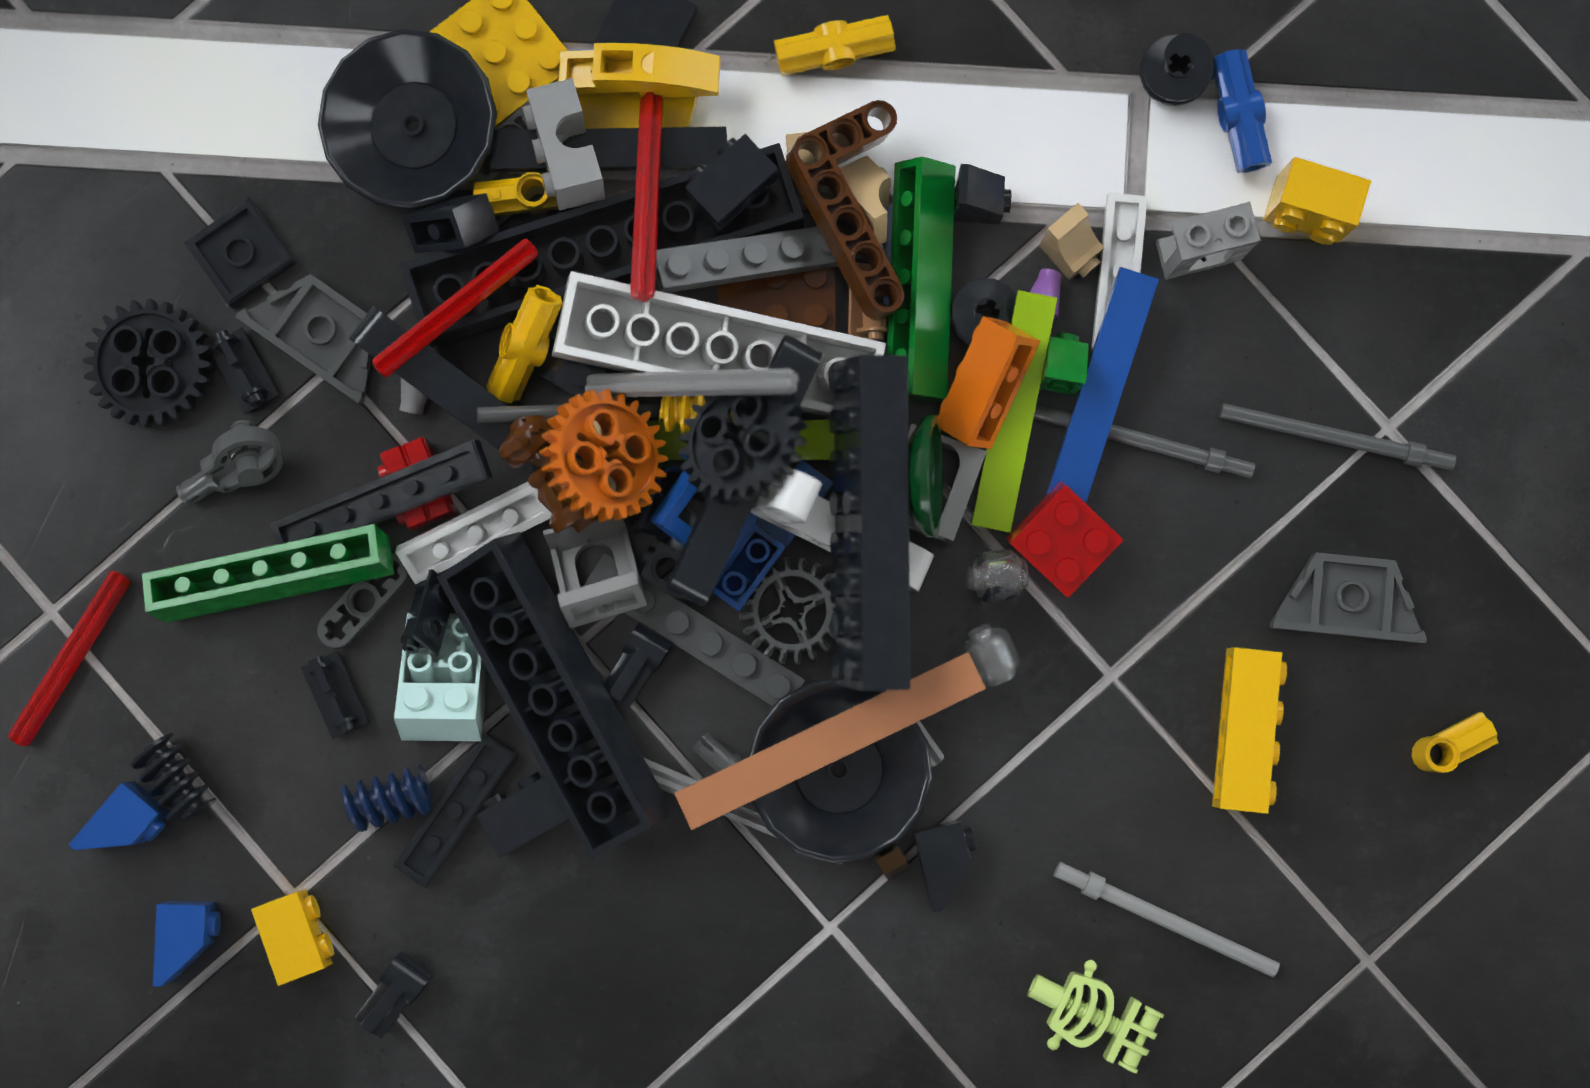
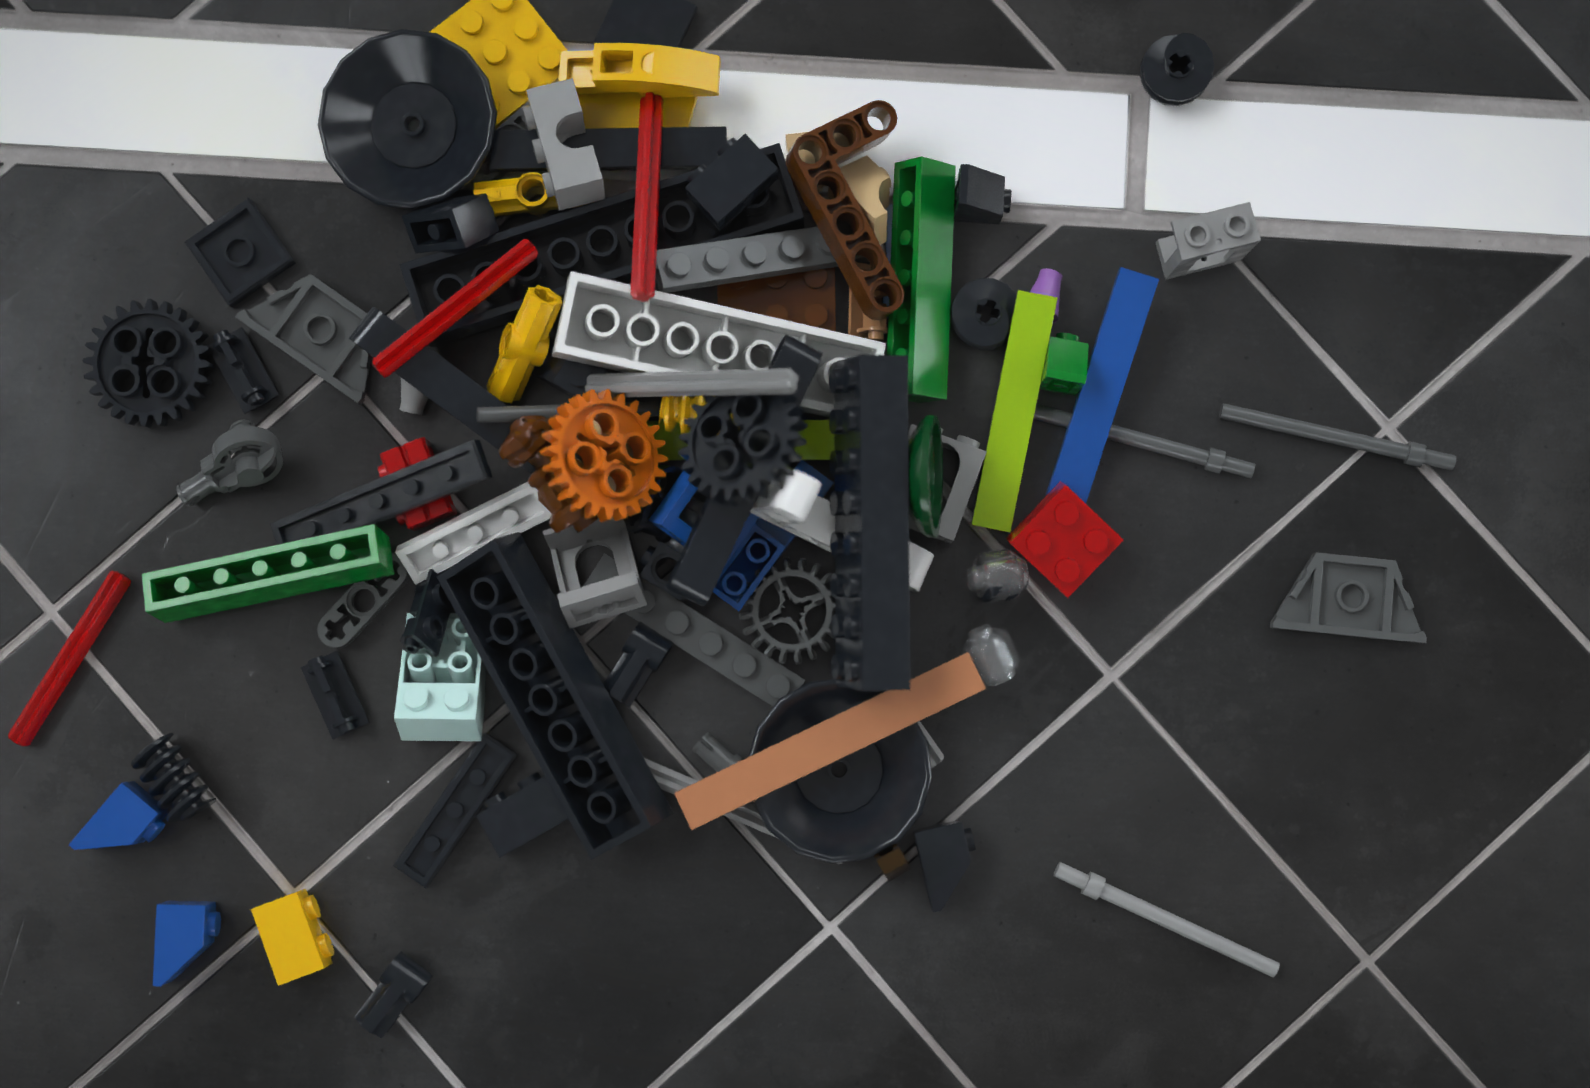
(387, 800): dark blue piece -> none
(834, 45): yellow piece -> none
(987, 382): orange brick -> none
(1059, 999): yellowish green torso -> none
(1072, 243): tan arch -> none
(1122, 245): white plate -> none
(1241, 111): blue piece -> none
(1248, 730): yellow brick -> none
(1316, 201): yellow brick -> none
(1456, 743): yellow piece -> none

